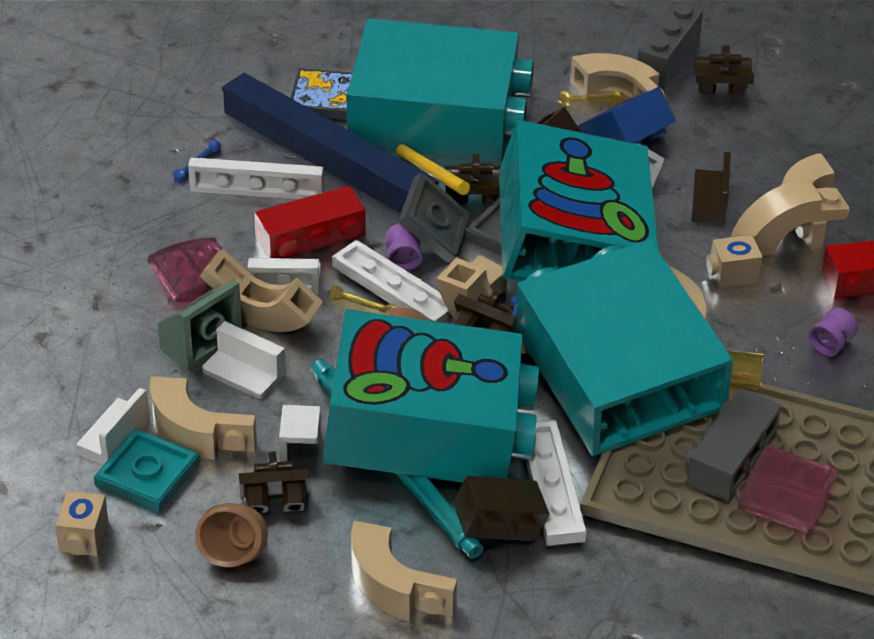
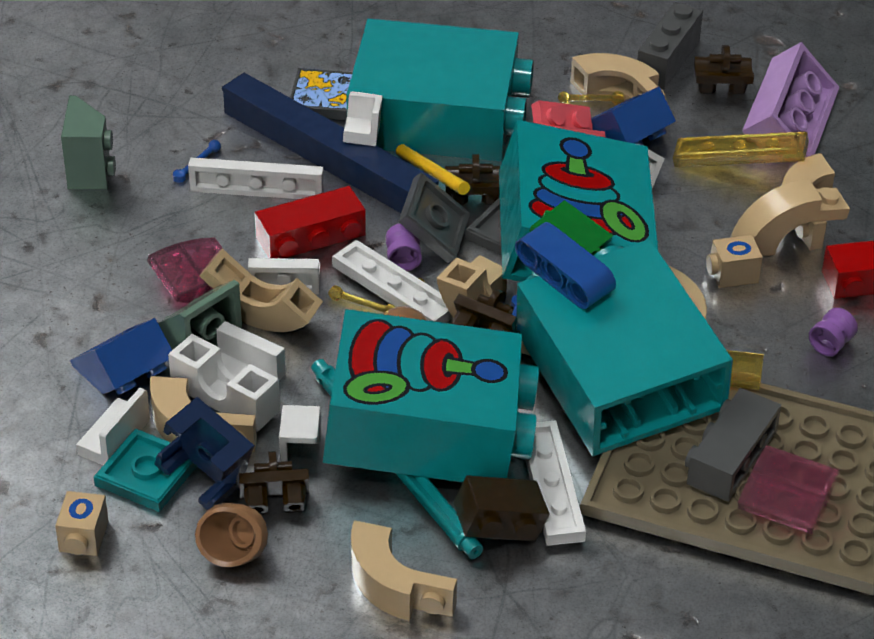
(86, 147): none -> sand green slope
(125, 357): none -> blue slope
(208, 379): none -> white arch
(210, 445): none -> dark blue panel
(363, 118): none -> white panel
(564, 116): none -> coral bracket
(565, 265): none -> blue beam
(576, 226): none -> green piece
(711, 193): dark brown panel -> none
(741, 149): none -> clear yellow tile
(793, 97): none -> lavender slope

